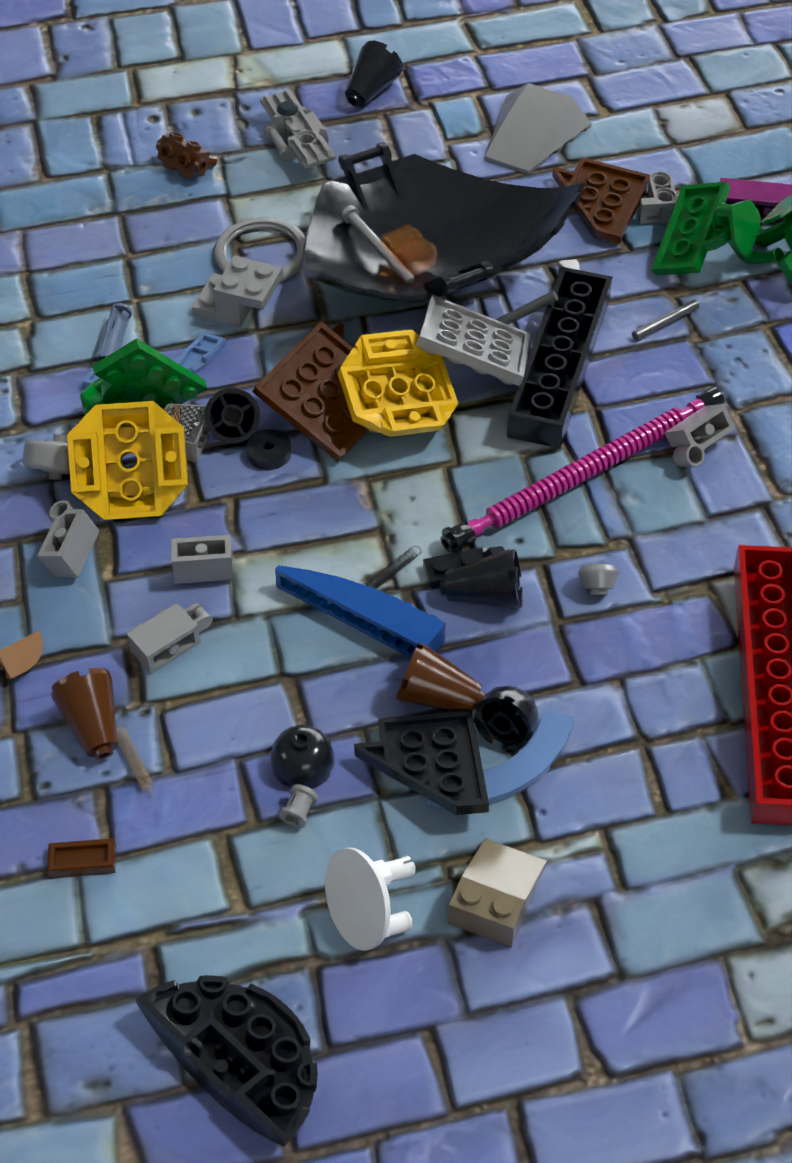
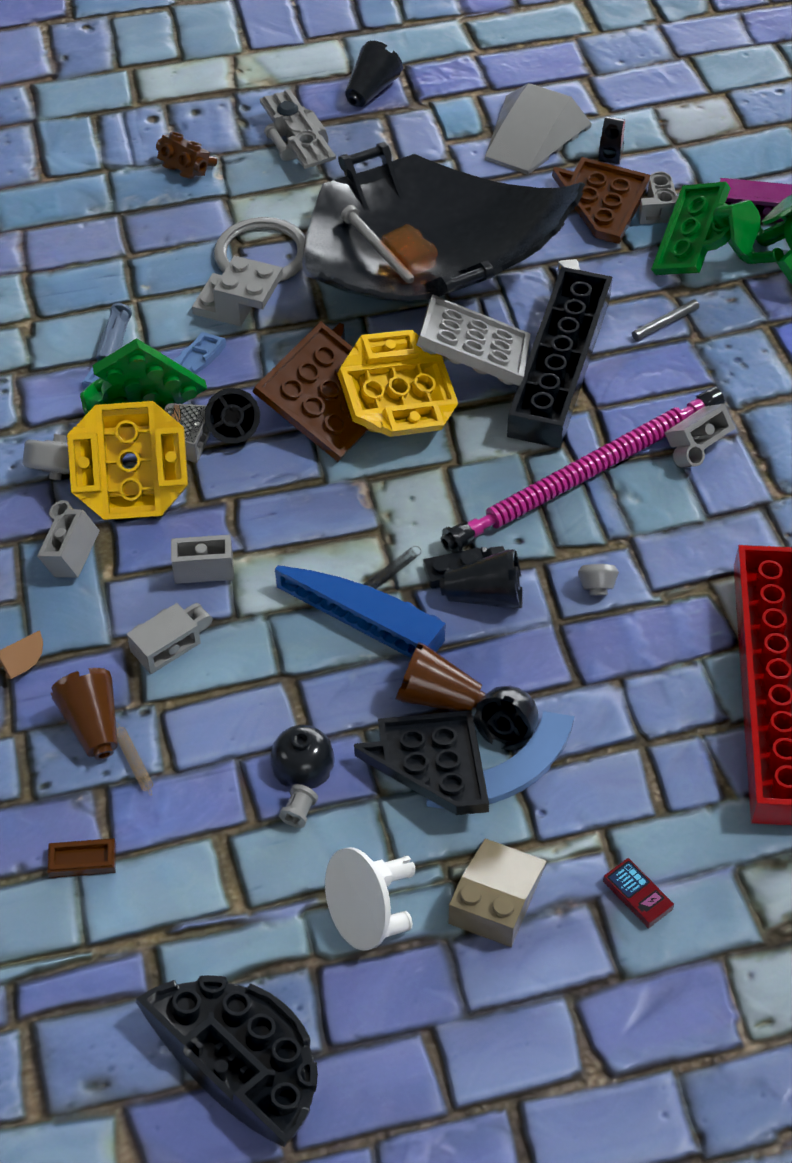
(268, 459): black piece -> none
(529, 308): dark grey bar -> none
(612, 139): none -> black leg
(638, 893): none -> tile

